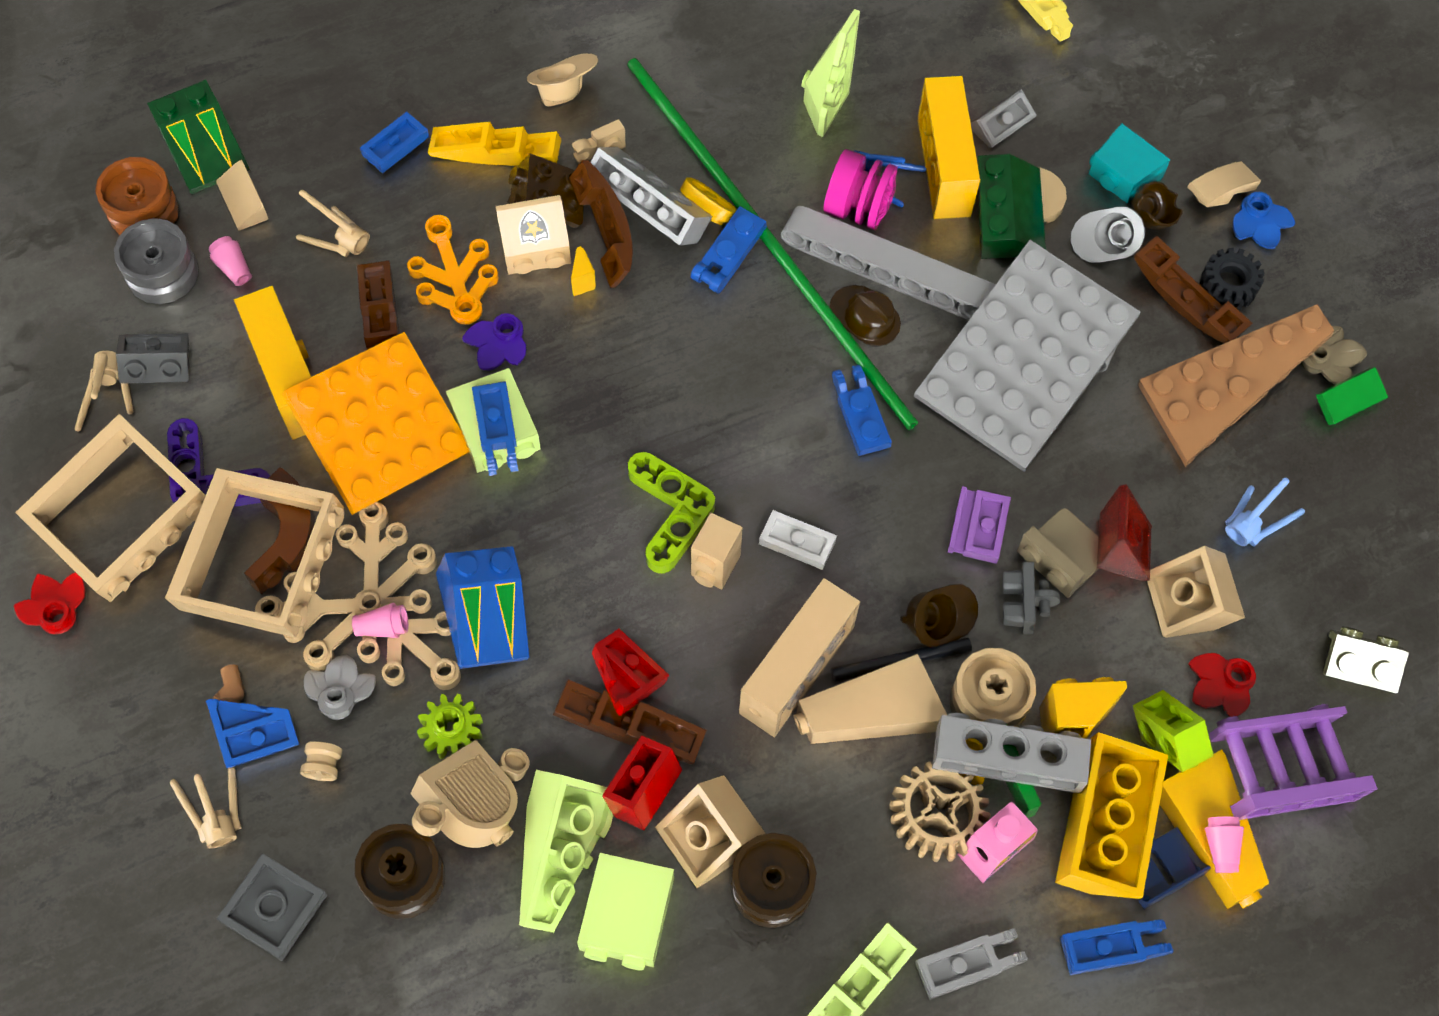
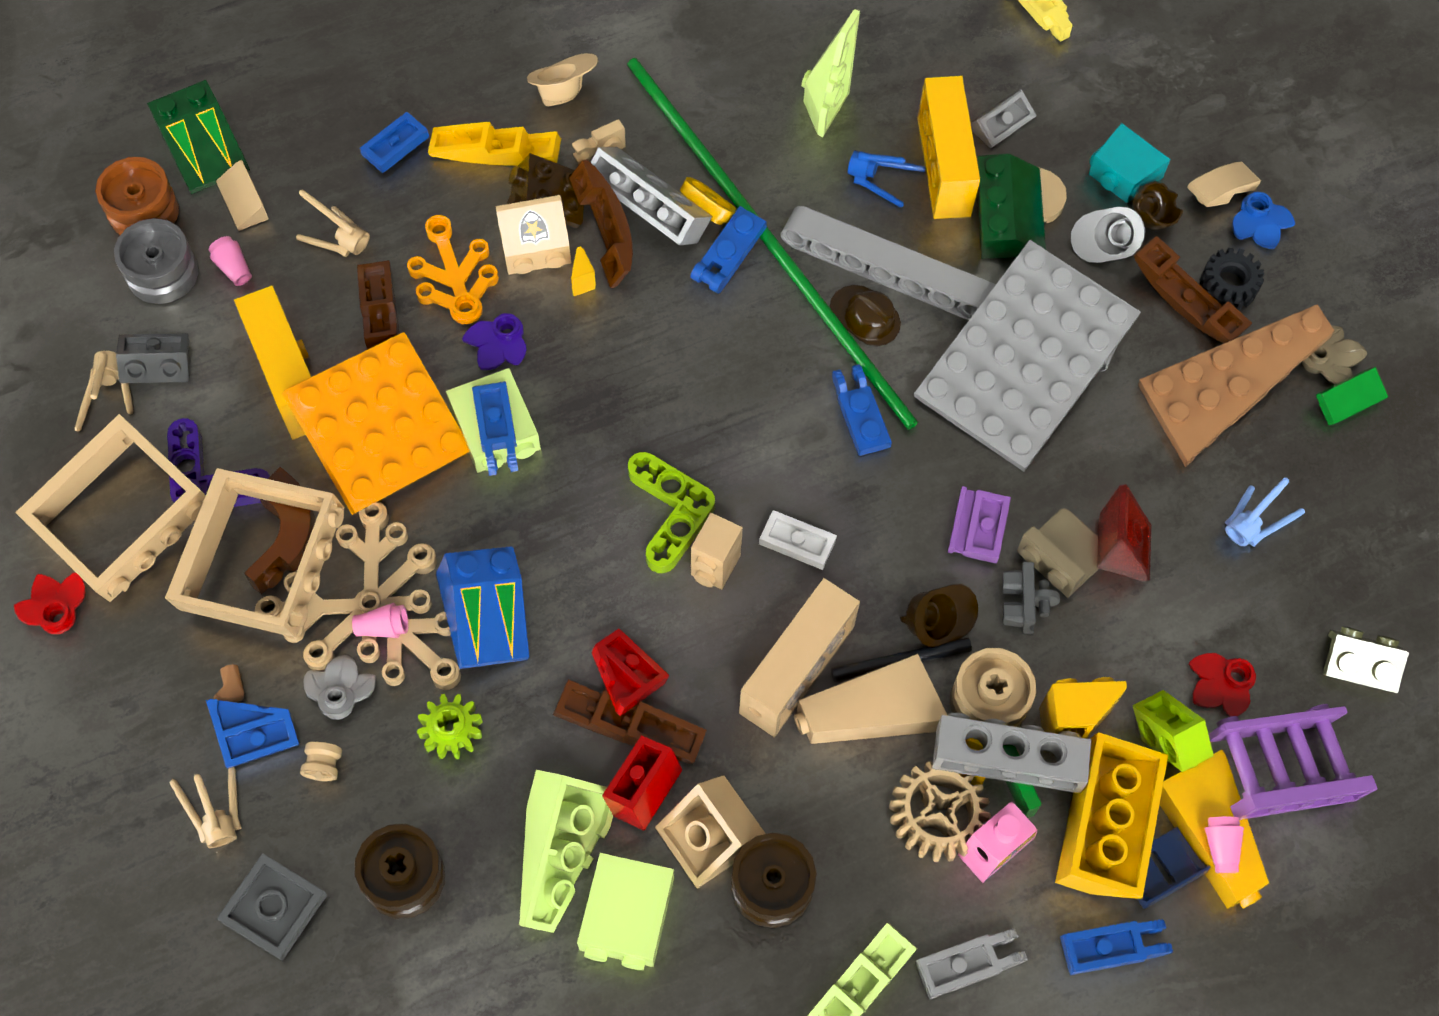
(470, 796): tan piece -> none
(860, 189): dark pink wheel -> none
(1194, 593): tan slope -> none

